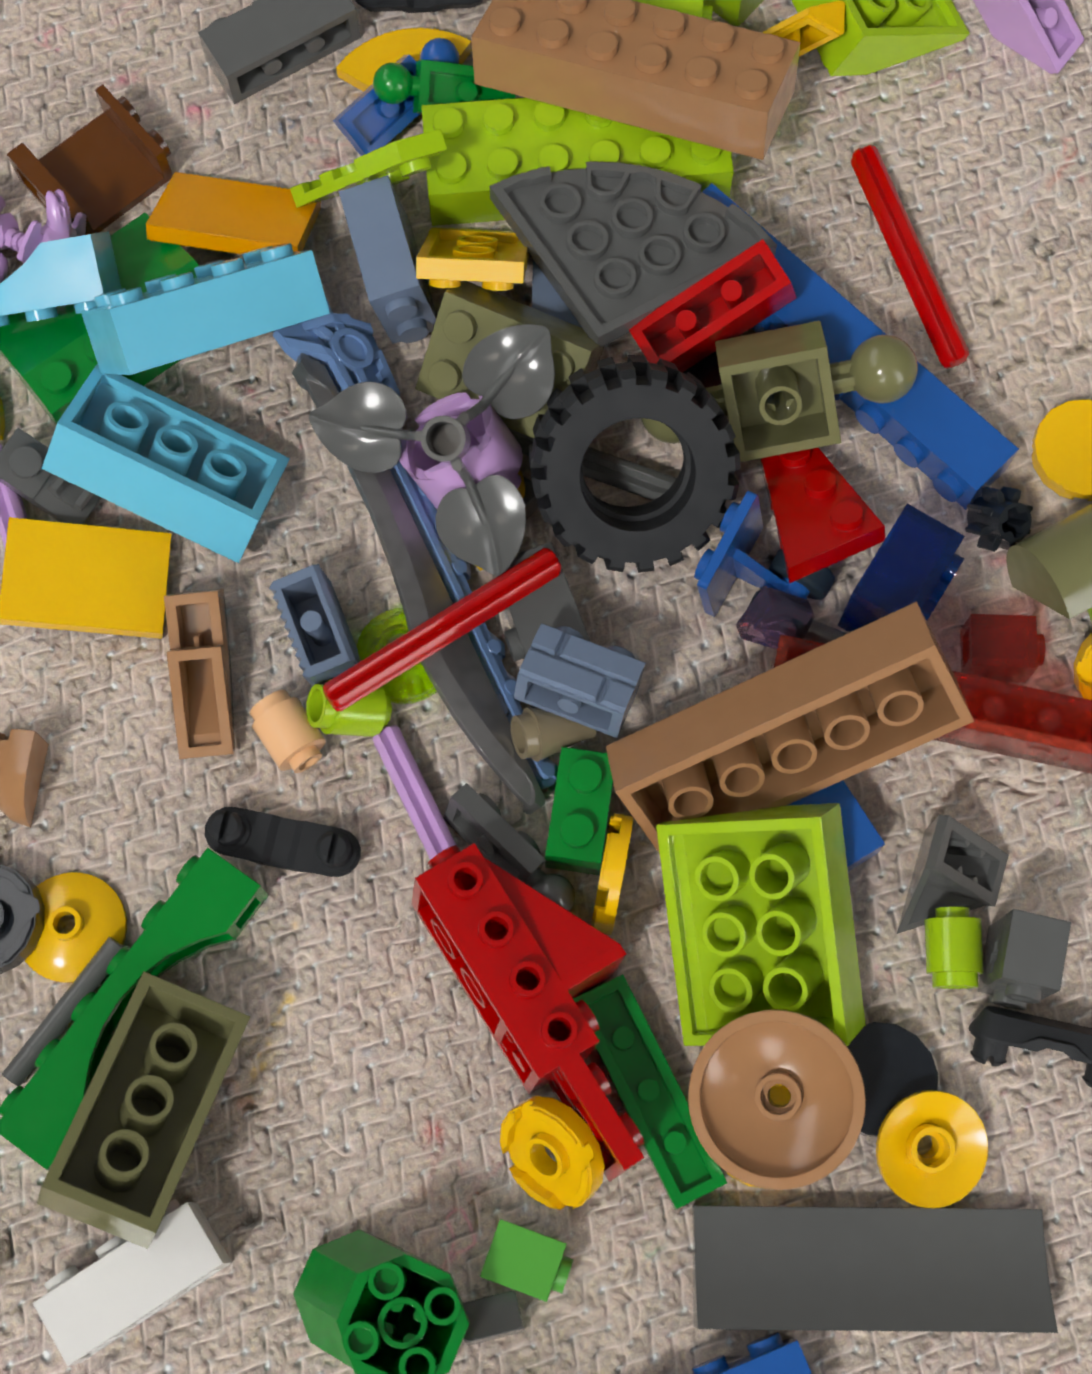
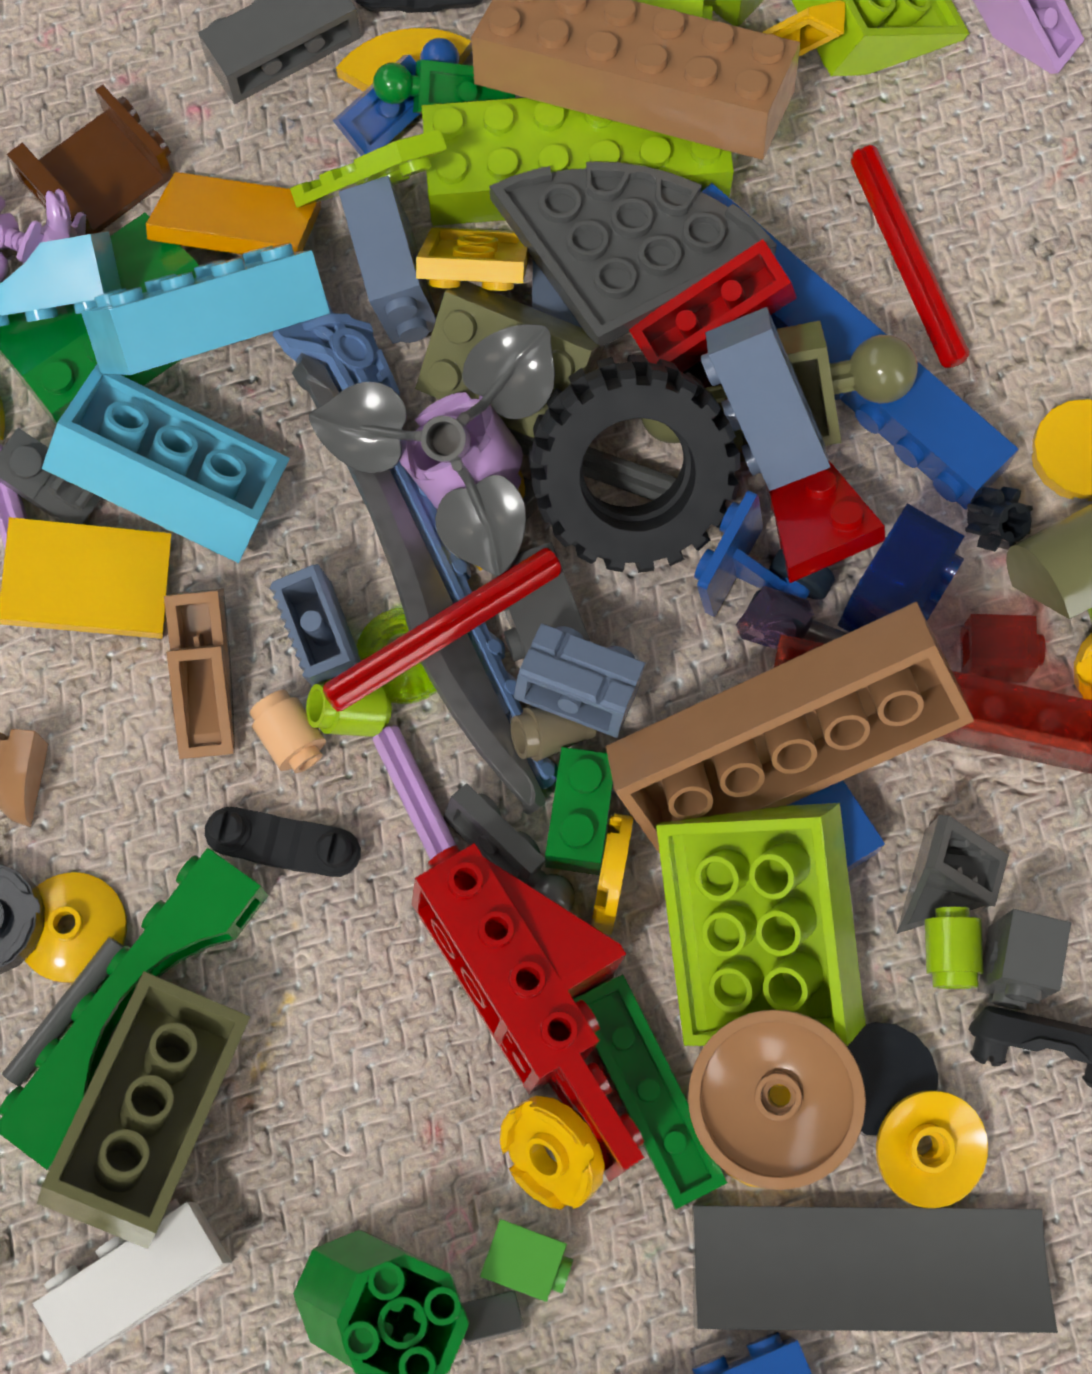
(764, 400): none -> sand blue brick

